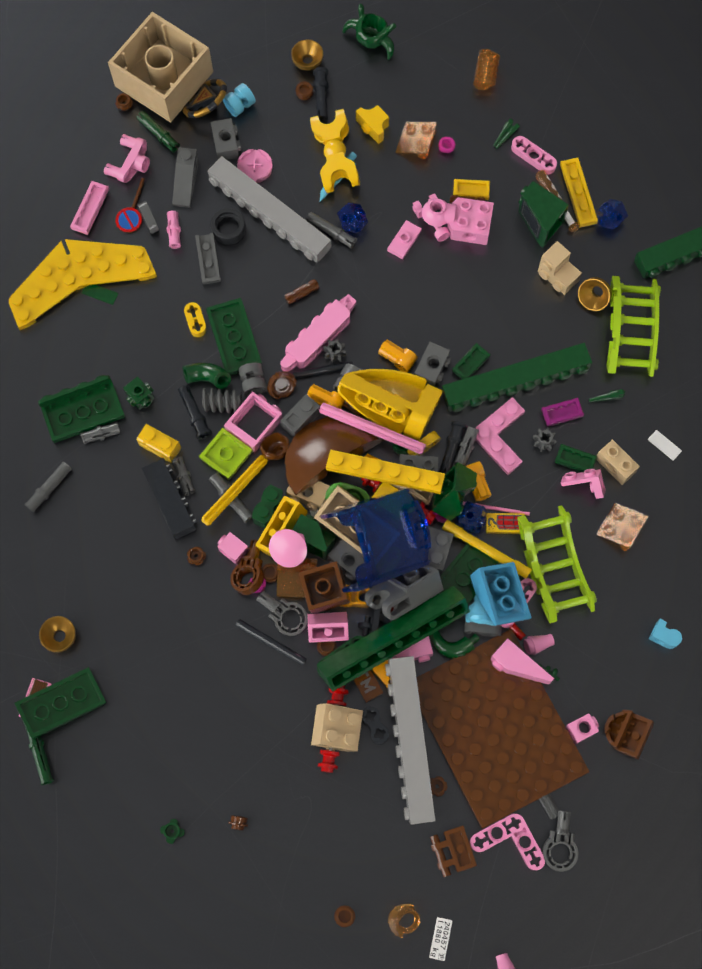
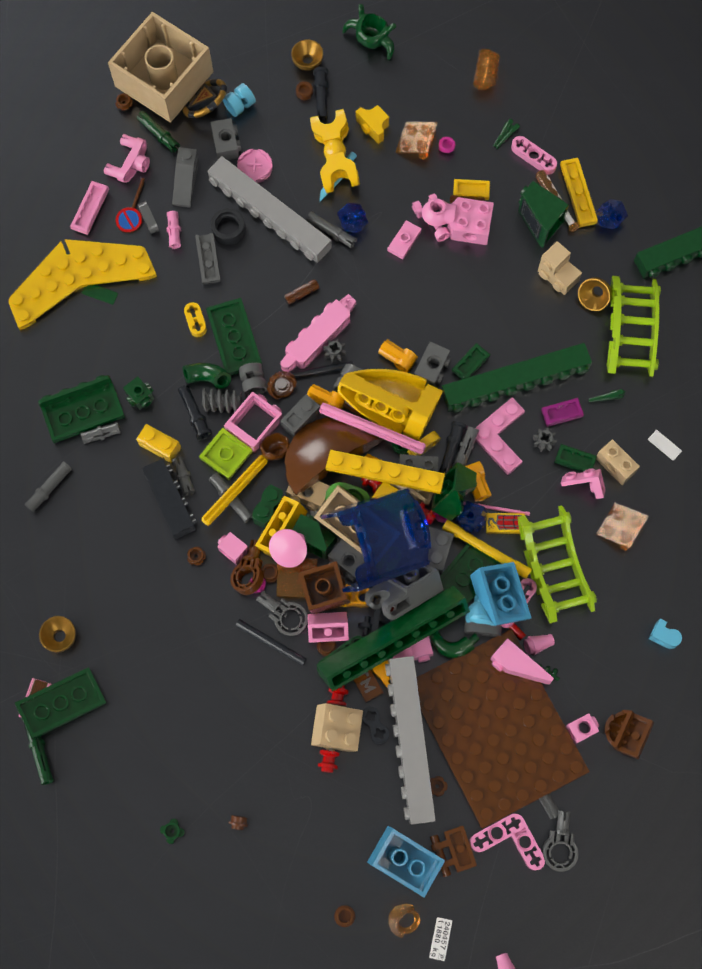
(406, 861): none -> dark azure slope

